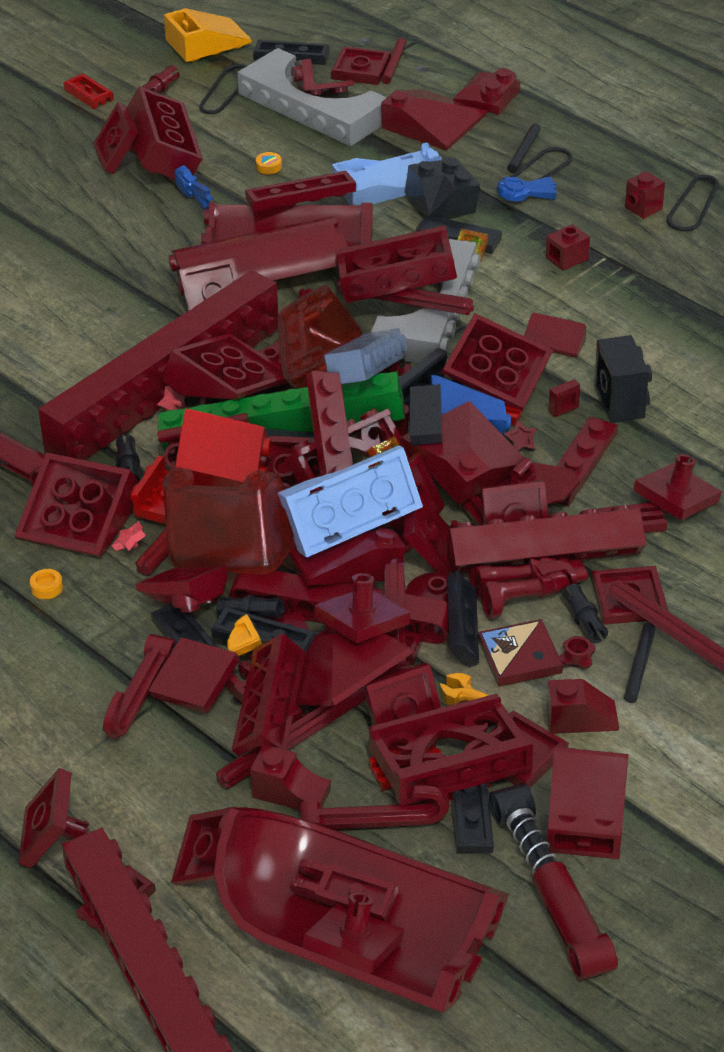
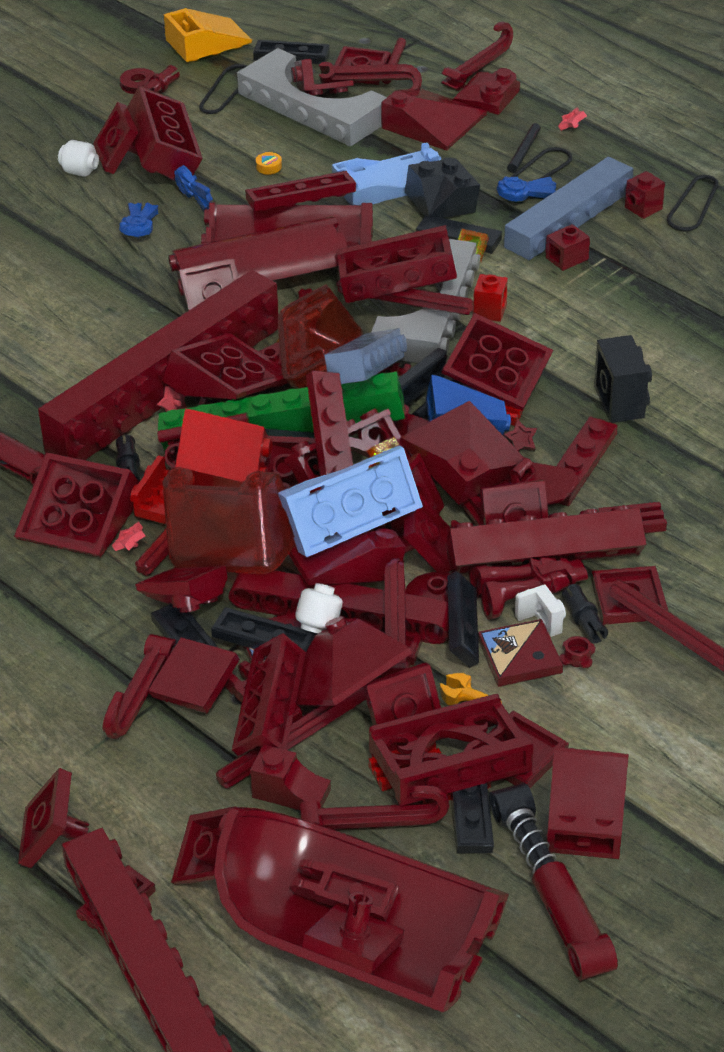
(46, 584): light orange tile -> none
(78, 158): none -> white head
(86, 93): red tile -> none
(130, 76): none -> dark red piece
(139, 222): none -> blue piece
(243, 637): light orange tile -> none
(262, 607): black pin -> none
(318, 607): none -> white head
(362, 612): dark red tile -> none
(370, 73): none -> dark red piece
(425, 415): black tile -> none
(457, 77): none -> dark red piece
(490, 297): none -> red brick
(543, 605): none -> white bracket
(556, 333): dark red slope -> none
(564, 398): dark red tile -> none
(569, 205): none -> sand blue brick
(572, 119): none -> coral piece
(579, 708): dark red slope -> none
(639, 663): black bar -> none
(677, 489): dark red tile -> none

